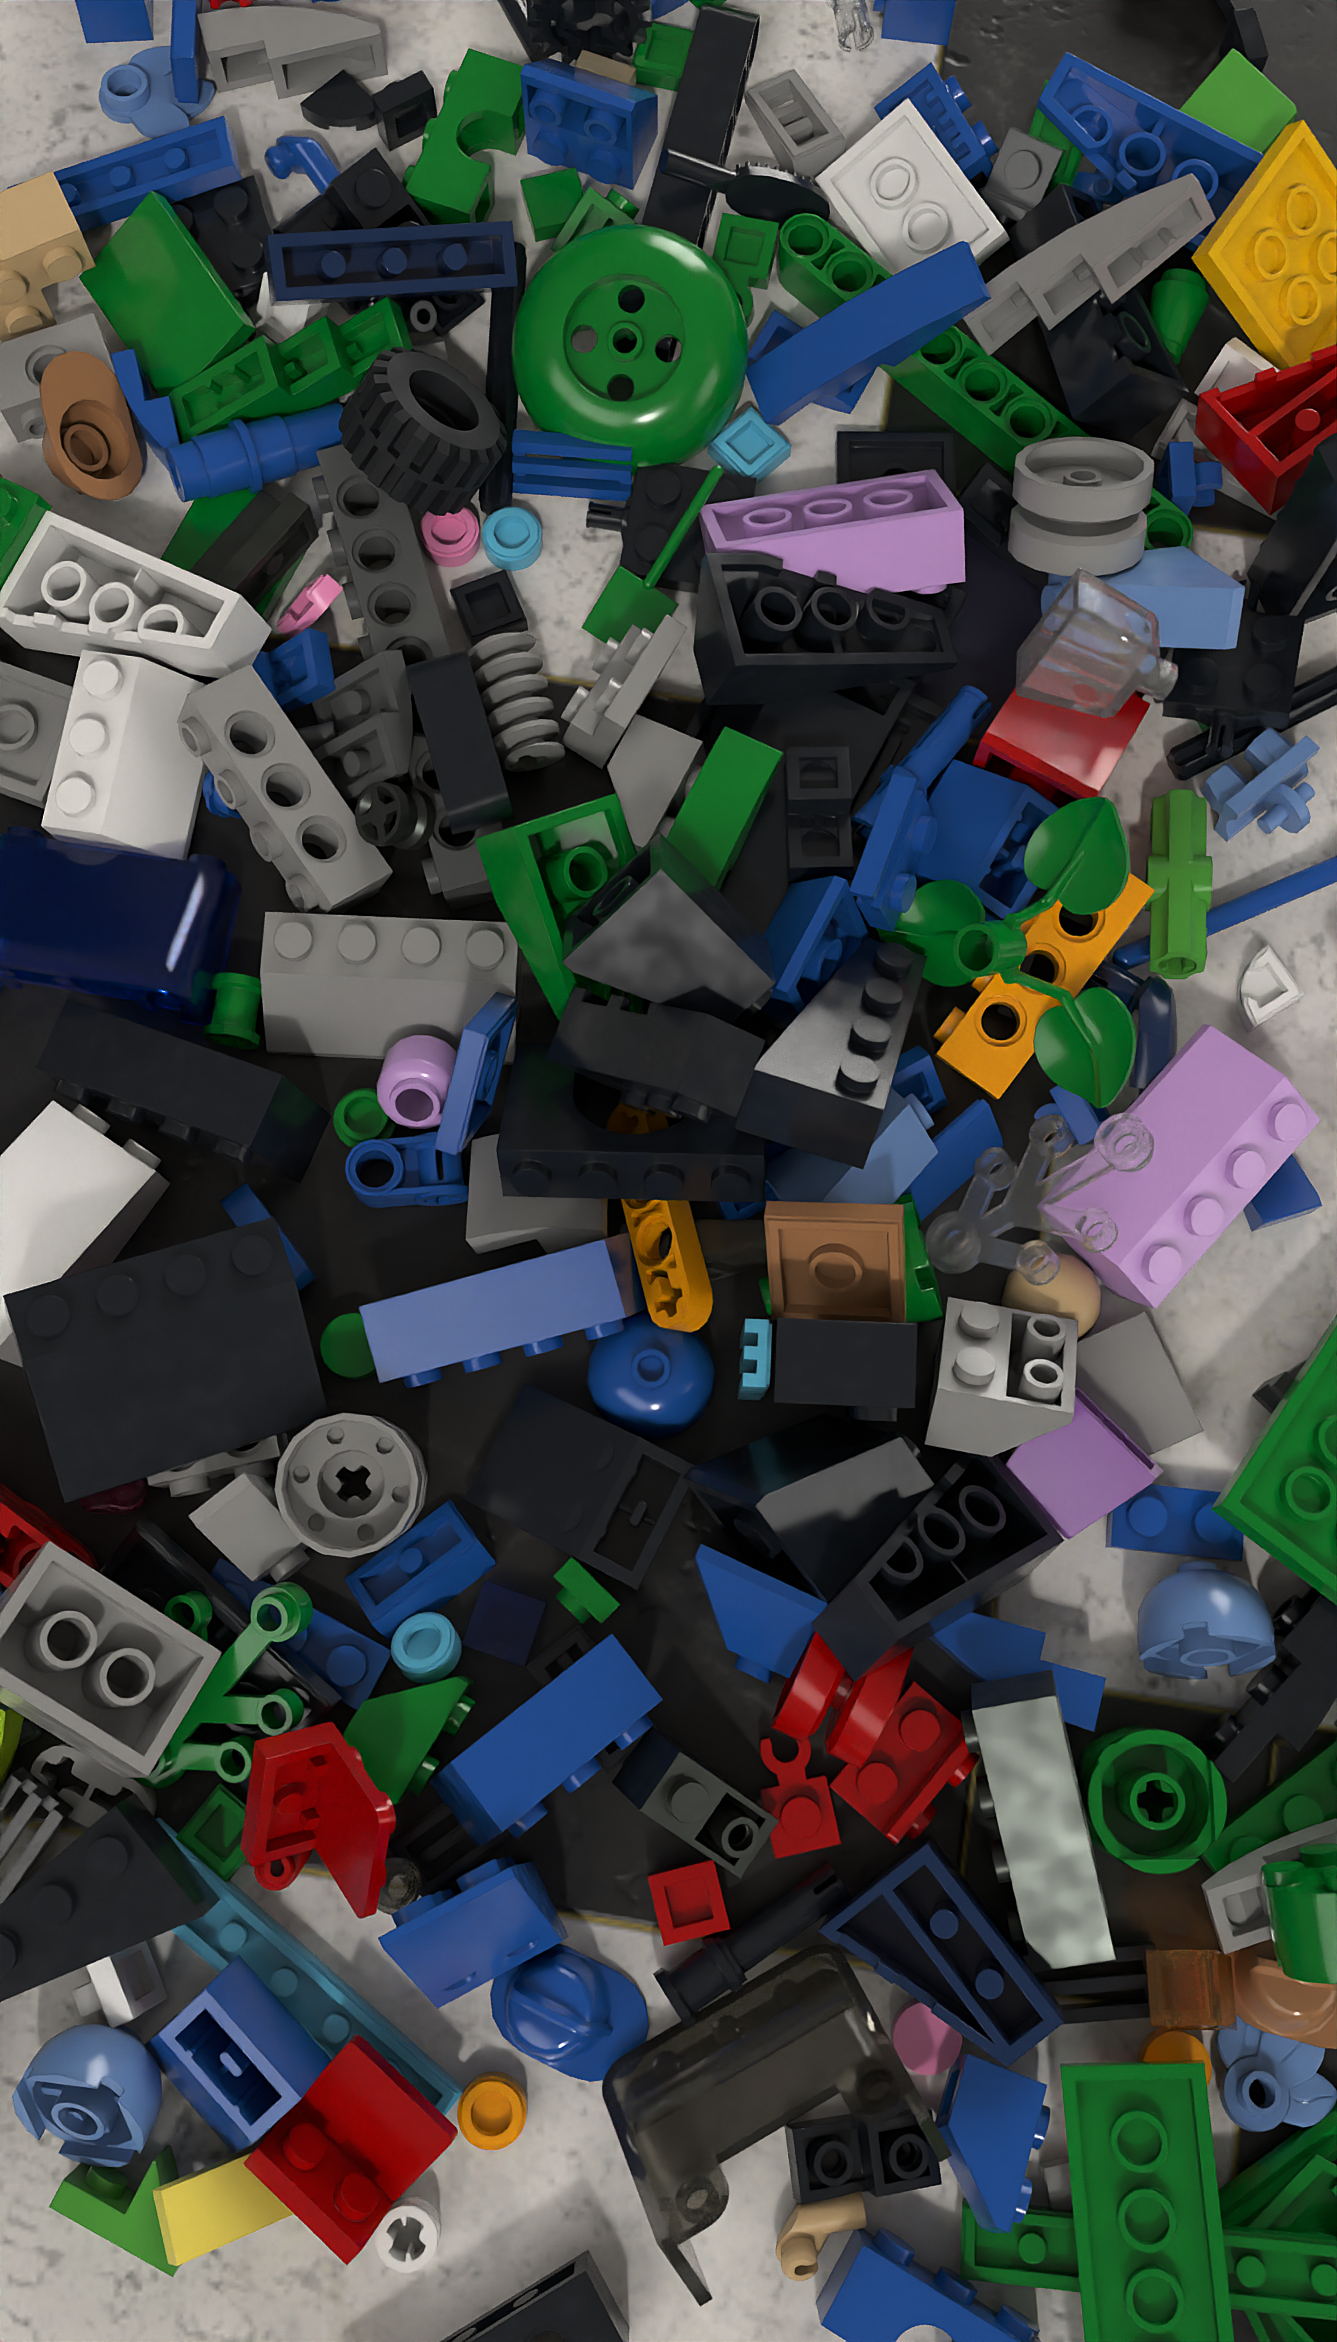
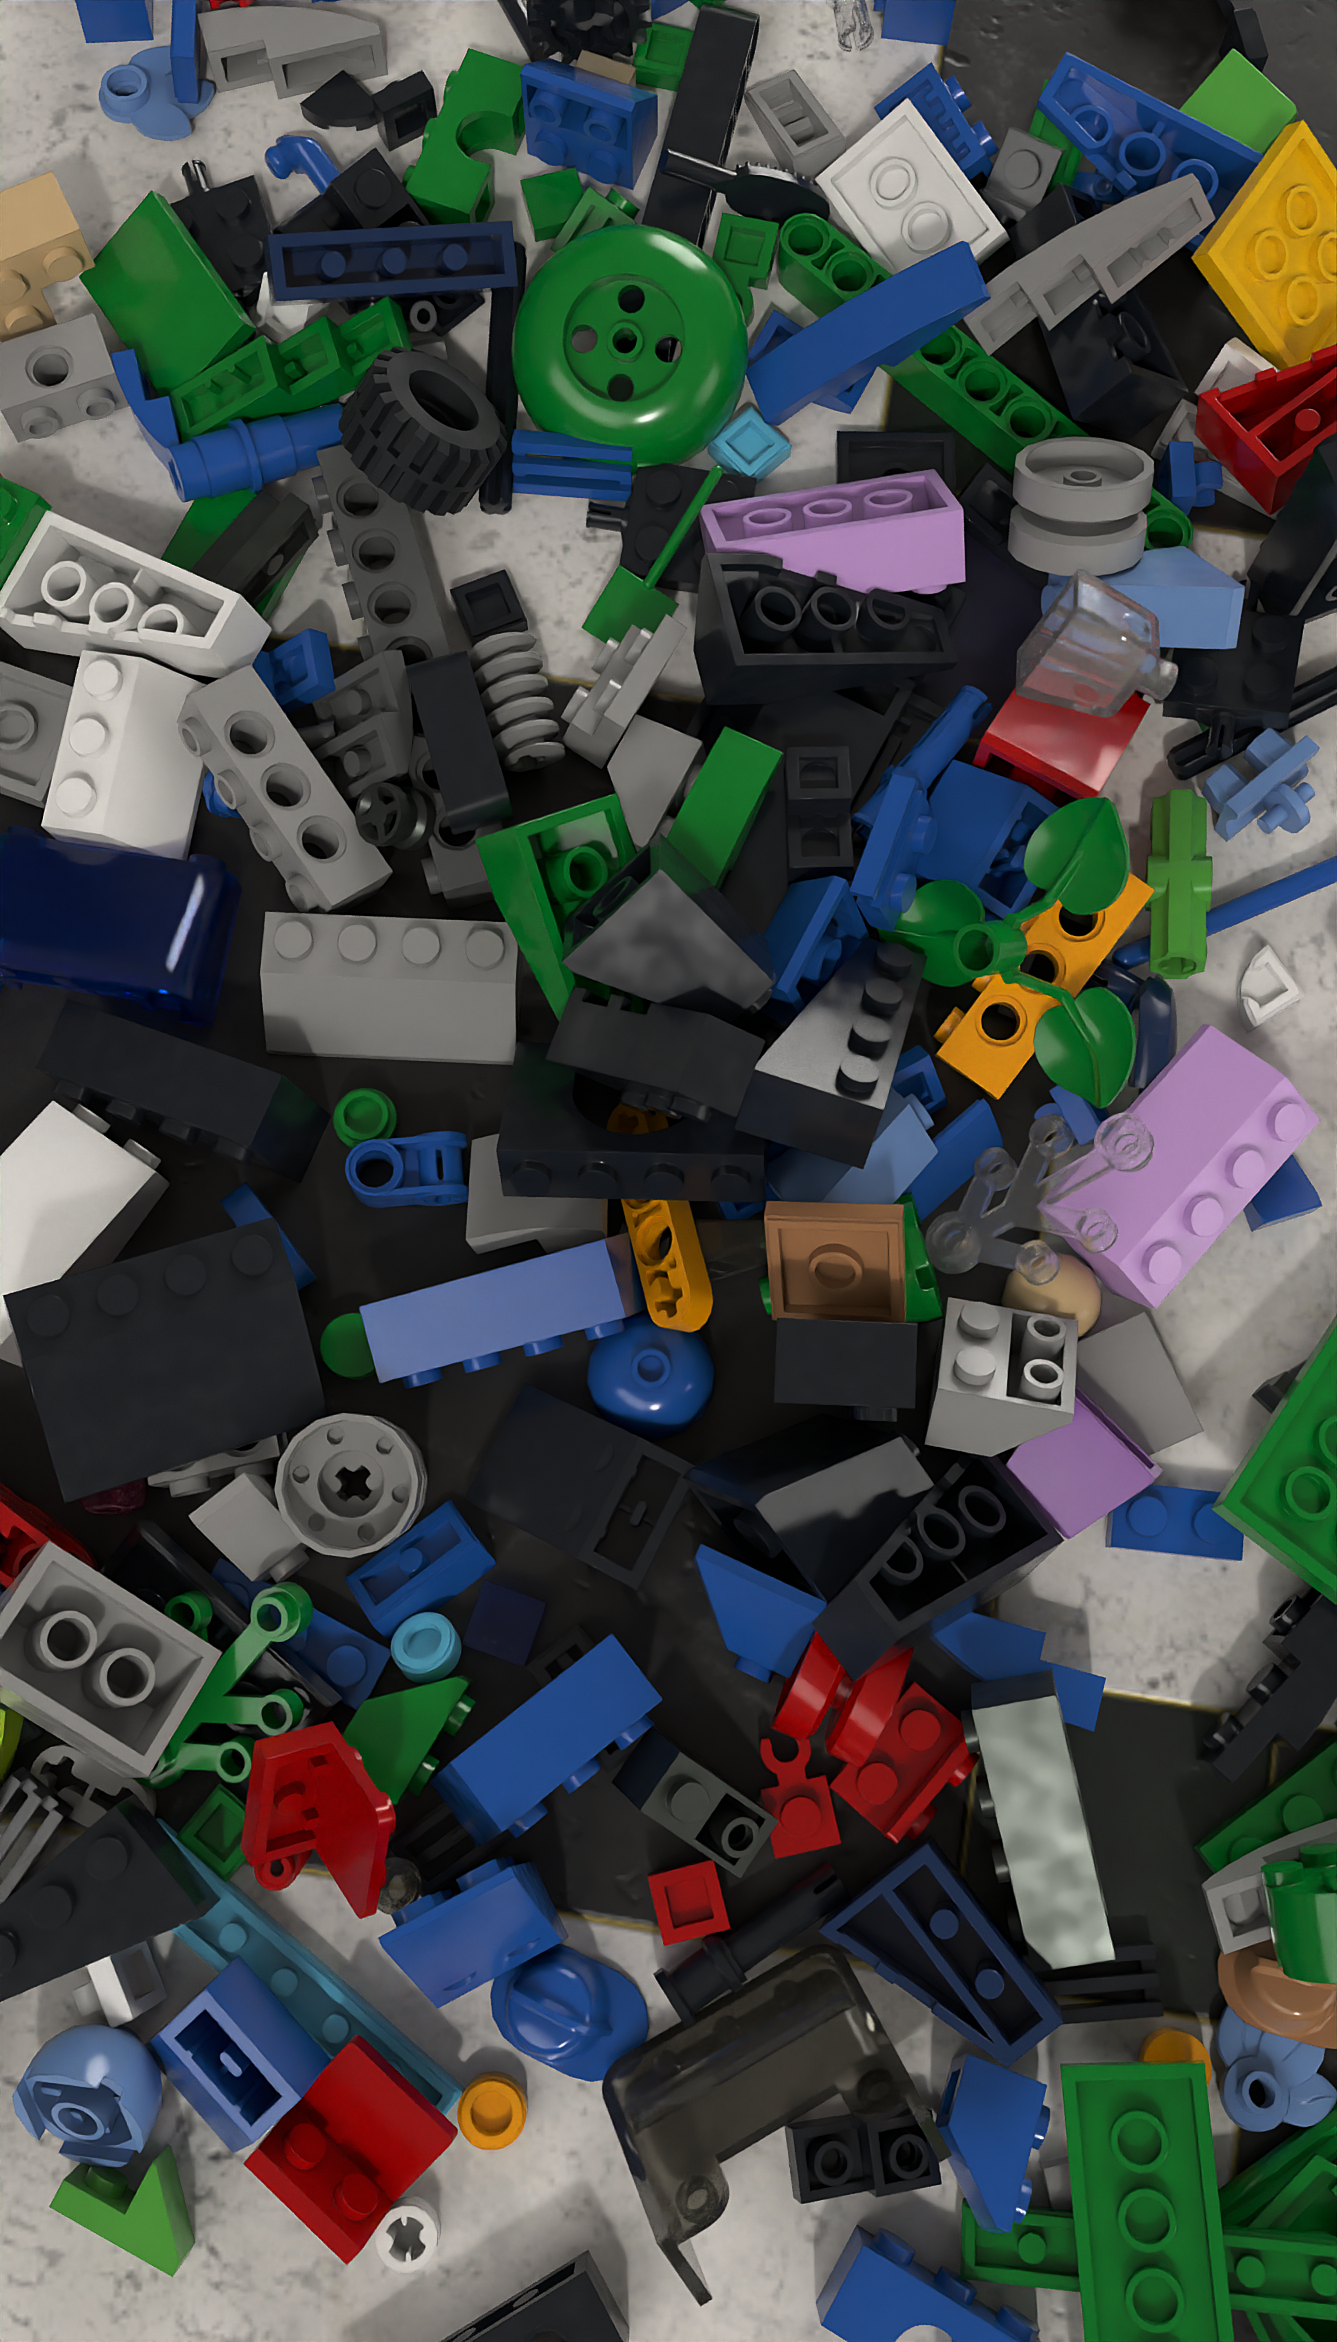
(88, 428): medium nougat piece -> none
(169, 165): blue plate -> none
(214, 2208): light yellow tile -> none
(235, 1011): green bush -> none
(308, 605): bright pink tile -> none
(416, 1081): lavender head -> none
(450, 538): bright pink tile -> none
(476, 1072): blue tile -> none
(512, 538): medium azure tile -> none
(583, 1593): green plate -> none
(755, 1359): medium azure tile -> none
(809, 2229): tan arm -> none
(924, 2040): bright pink tile -> none
(1171, 1830): green brick -> none
(1178, 307): green cone -> none
(1191, 1990): clear orange brick -> none
(1204, 1621): medium blue cylinder -> none

